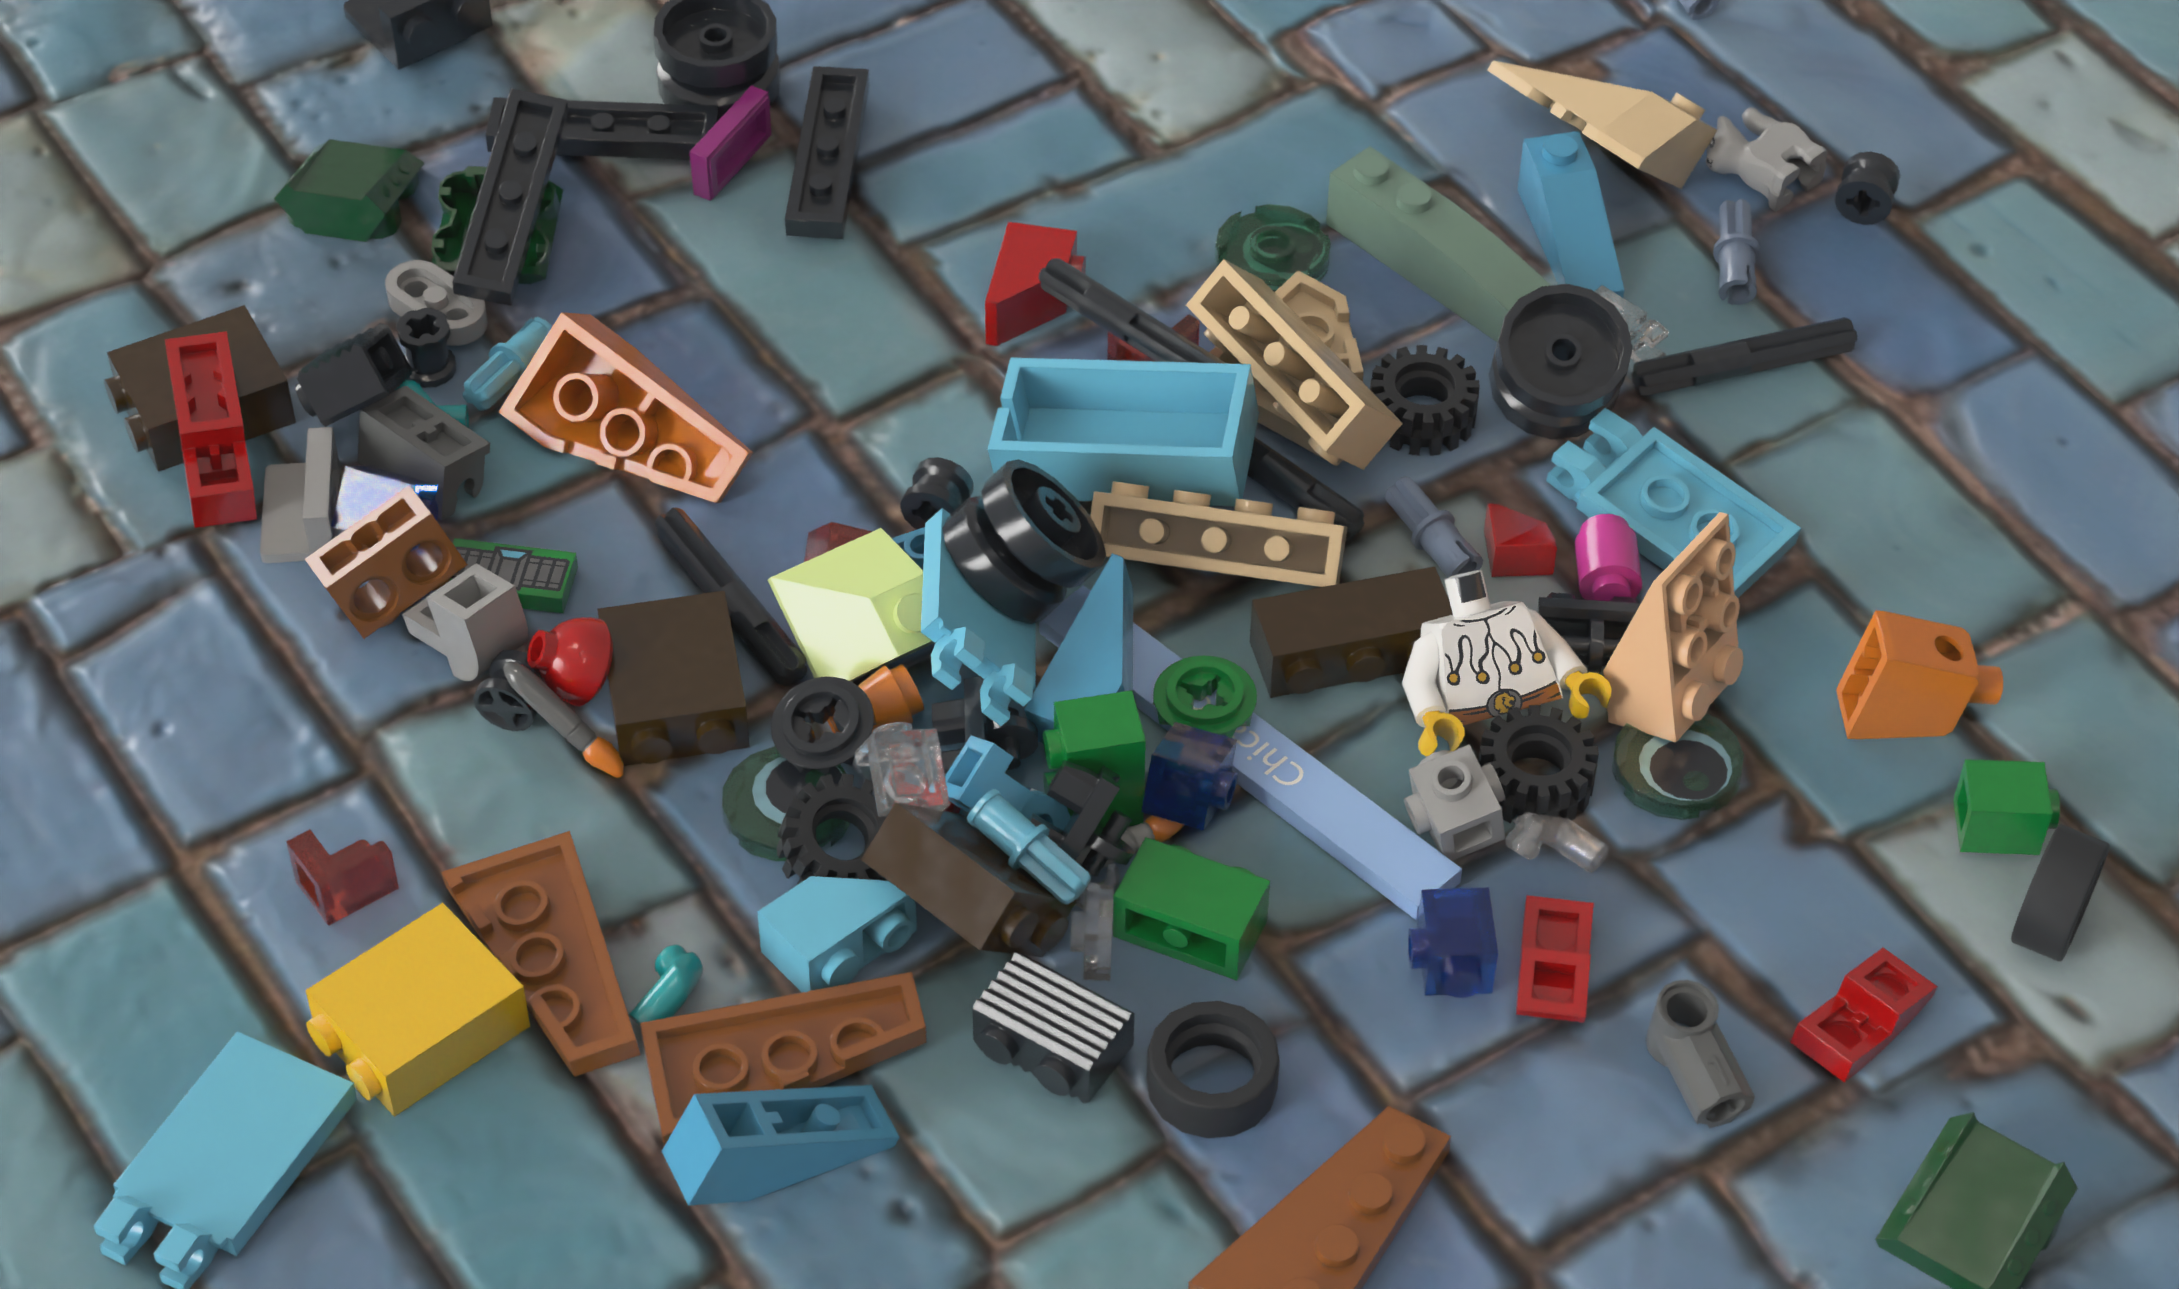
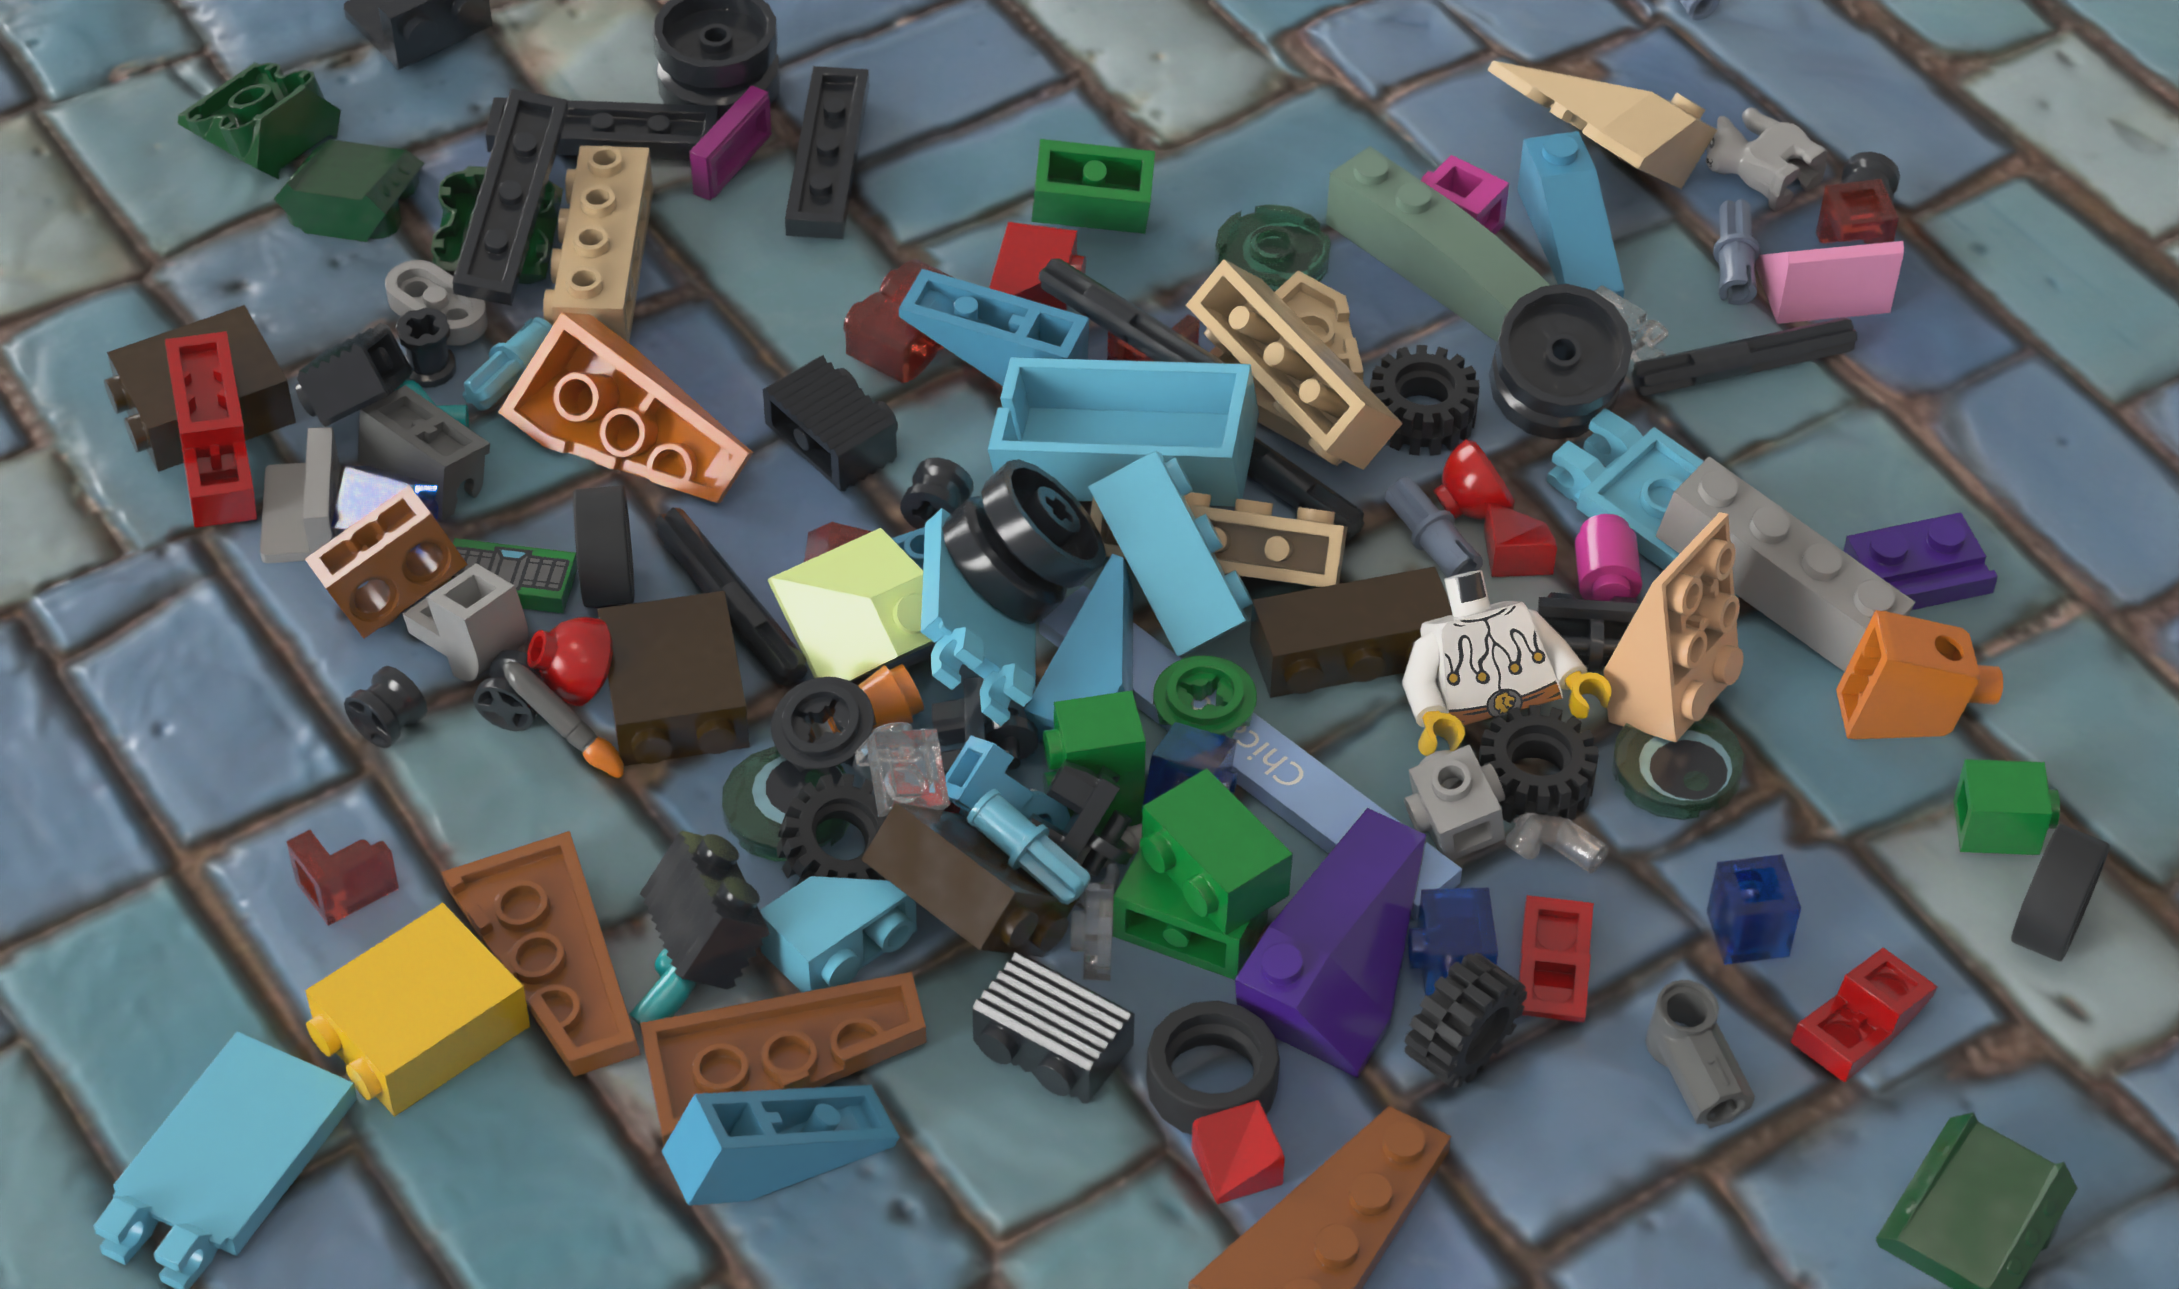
(264, 116): none -> dark green slope
(385, 707): none -> black wheel
(602, 237): none -> tan brick
(603, 546): none -> black tyre
(705, 910): none -> black brick
(831, 422): none -> black brick
(884, 339): none -> clear red brick
(991, 325): none -> dark azure slope
(1093, 186): none -> green brick
(1172, 552): none -> medium azure brick
(1215, 852): none -> green brick
(1238, 1152): none -> red slope
(1337, 948): none -> dark purple wedge
(1465, 1020): none -> black tyre
(1471, 483): none -> red brick
(1472, 190): none -> dark pink brick
(1753, 909): none -> clear blue brick
(1783, 563): none -> light grey brick
(1831, 281): none -> bright pink slope
(1857, 213): none -> clear red panel
(1926, 559): none -> dark purple plate

